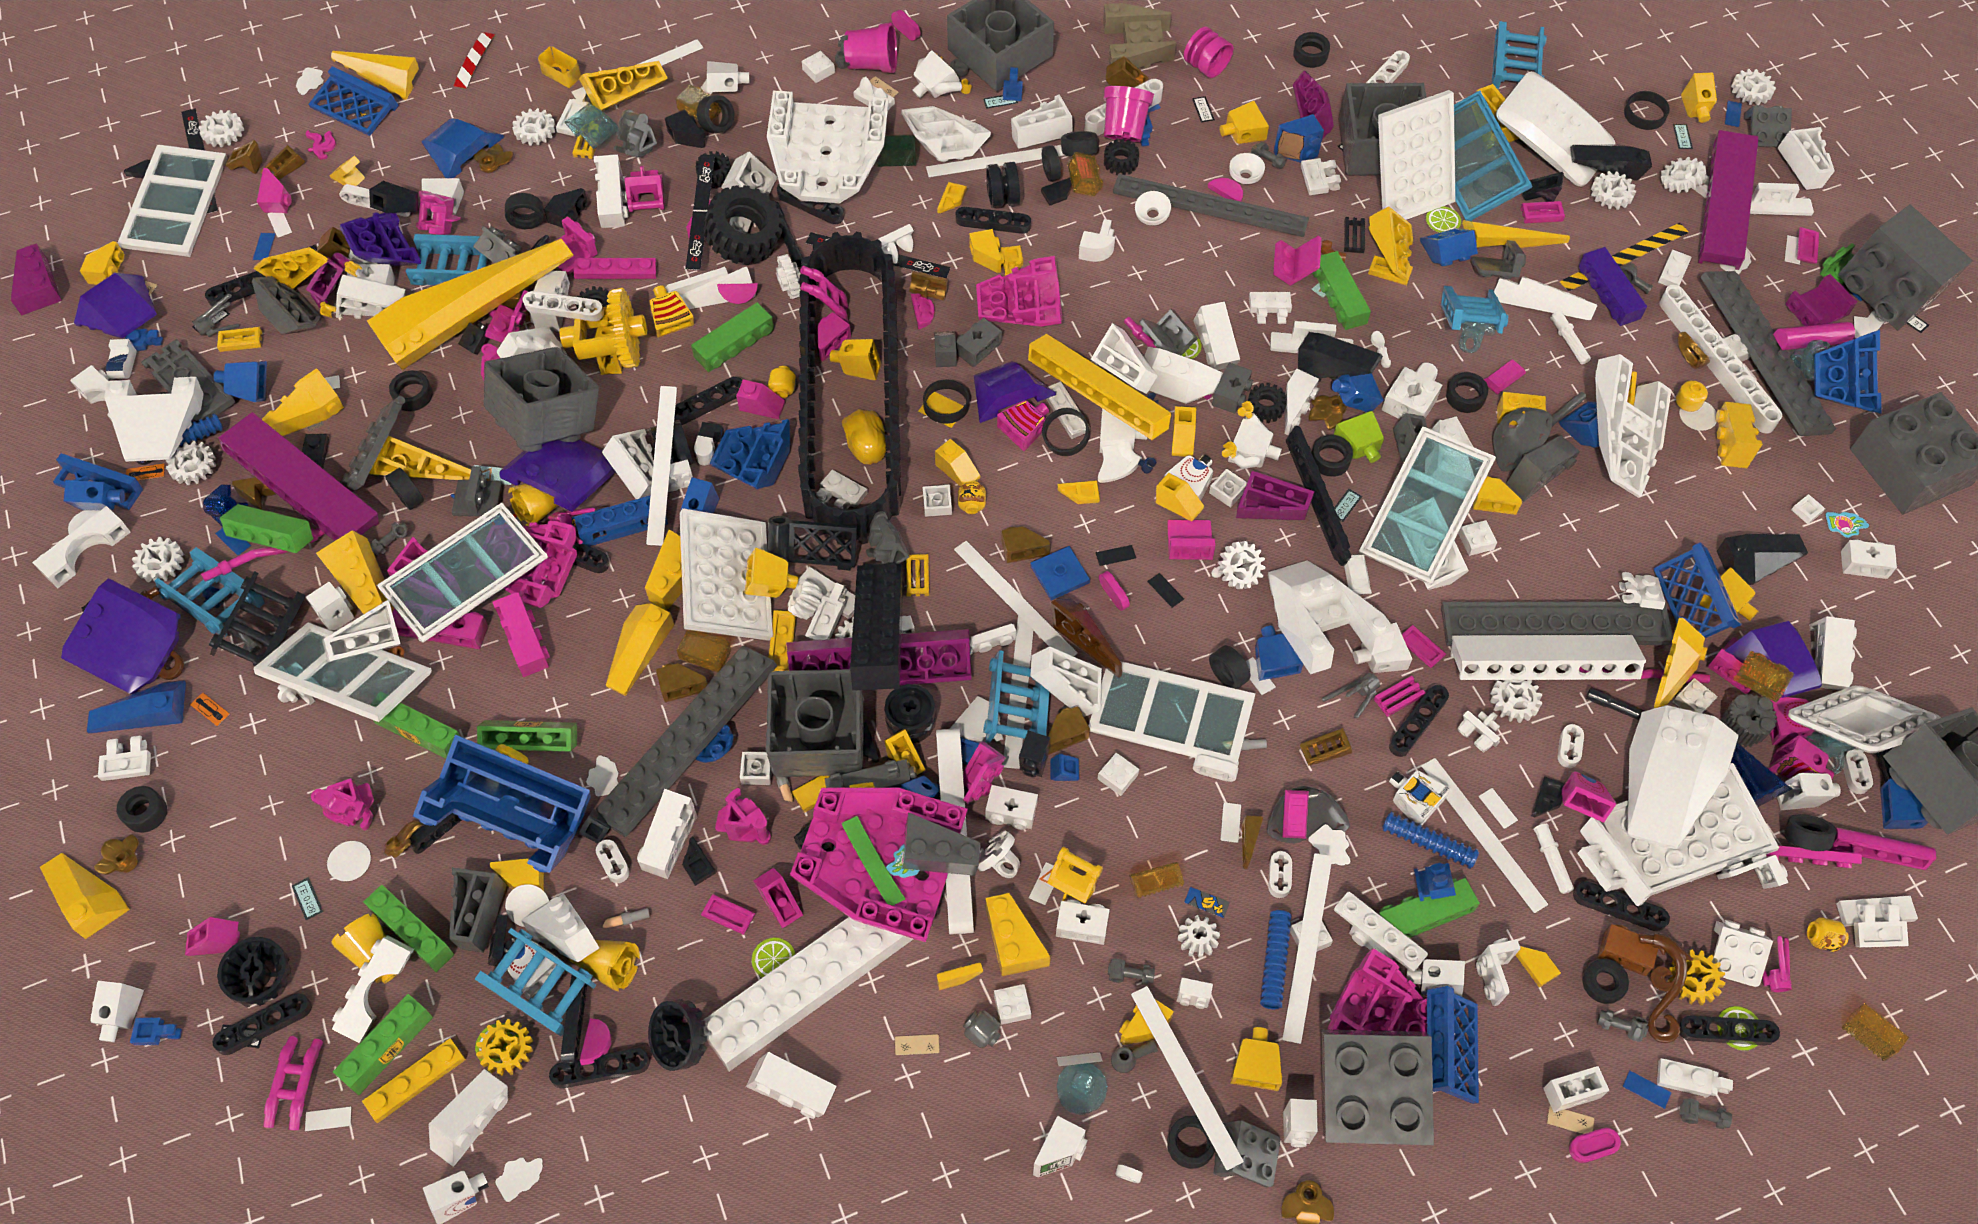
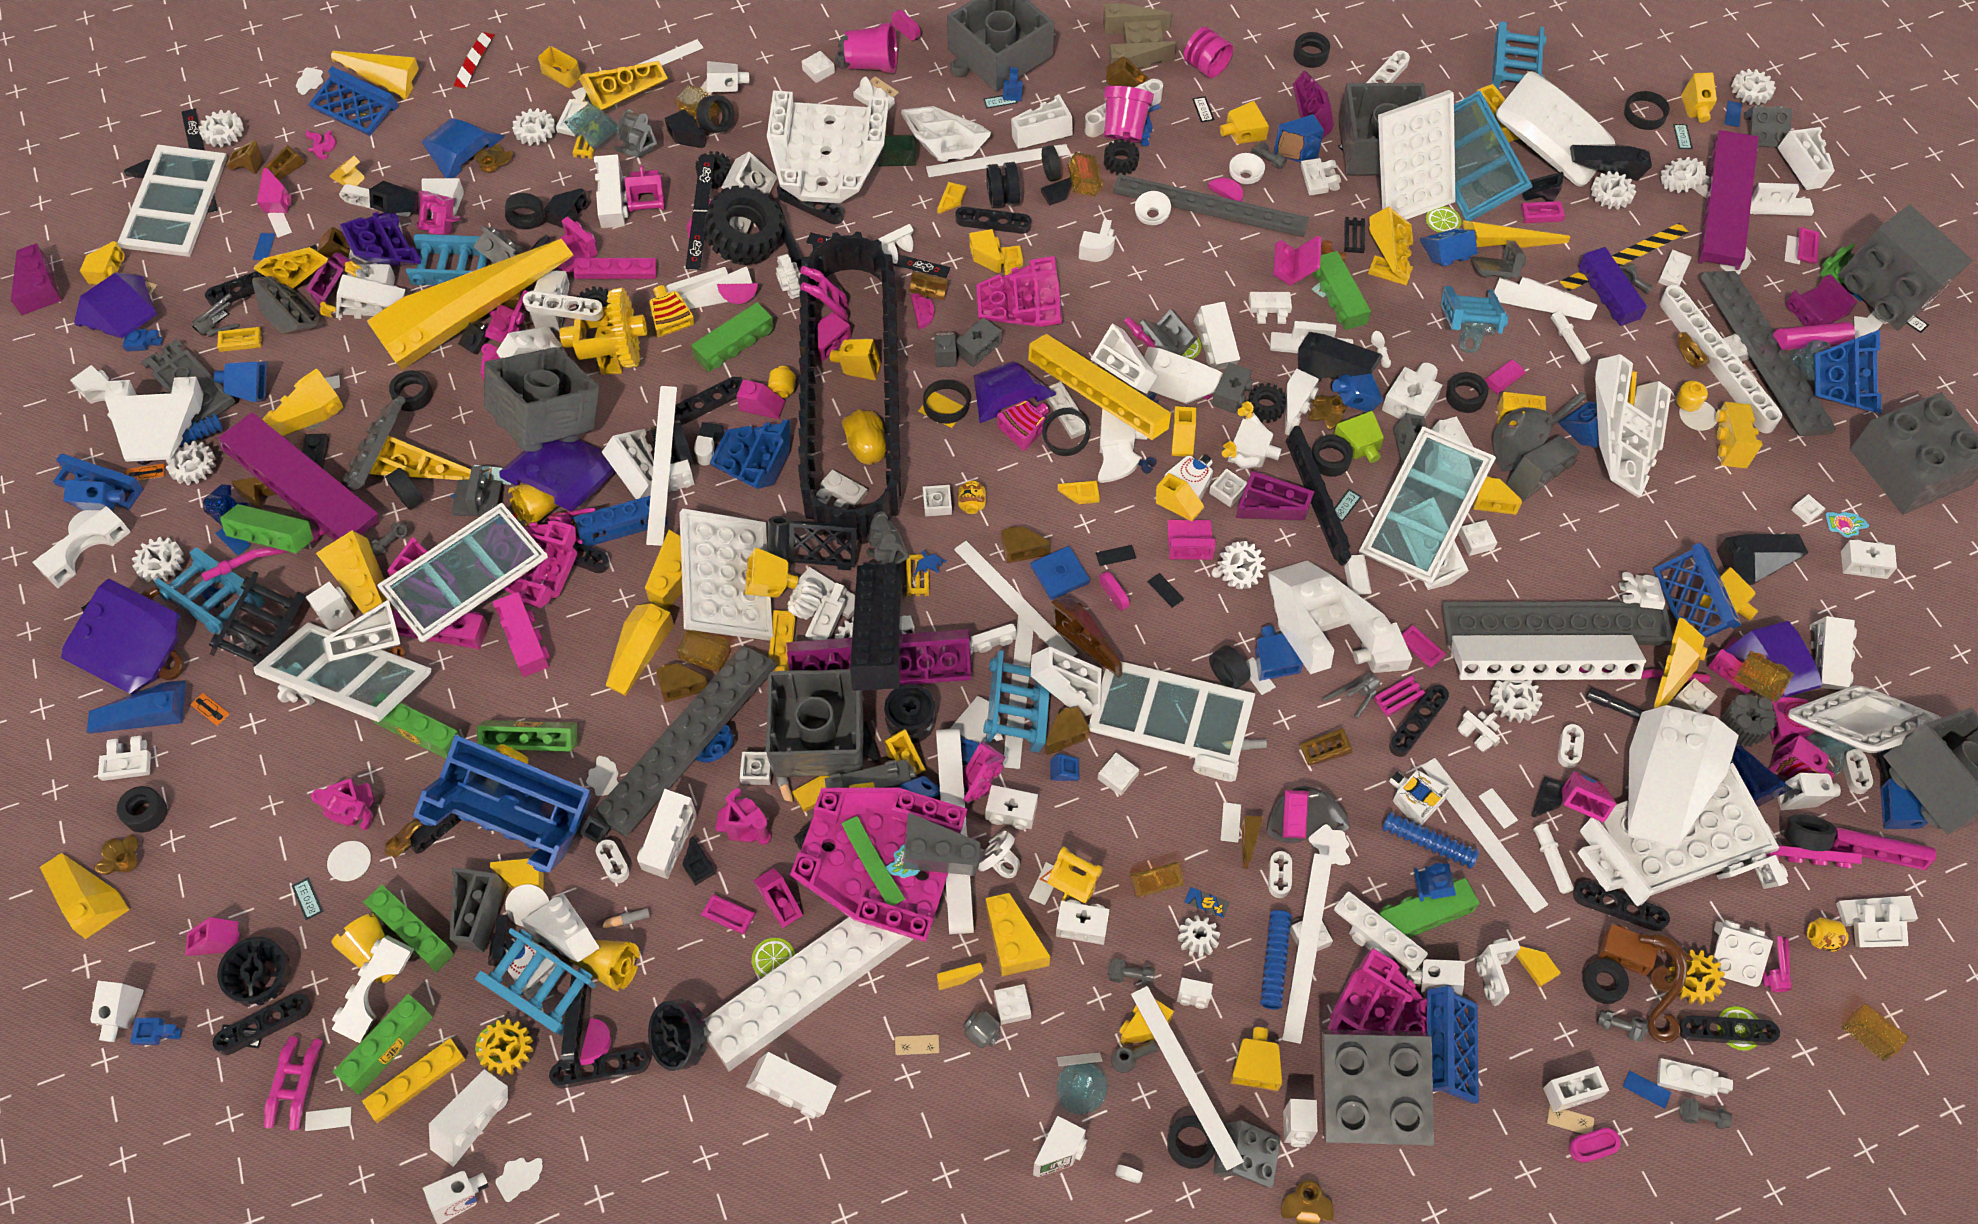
(120, 359): white leg -> none
(700, 496): blue torso -> none
(929, 562): none -> blue piece
(937, 77): white torso -> none
(955, 463): yellow slope -> none
(1034, 754): black slope -> none
(1079, 141): black tyre -> none

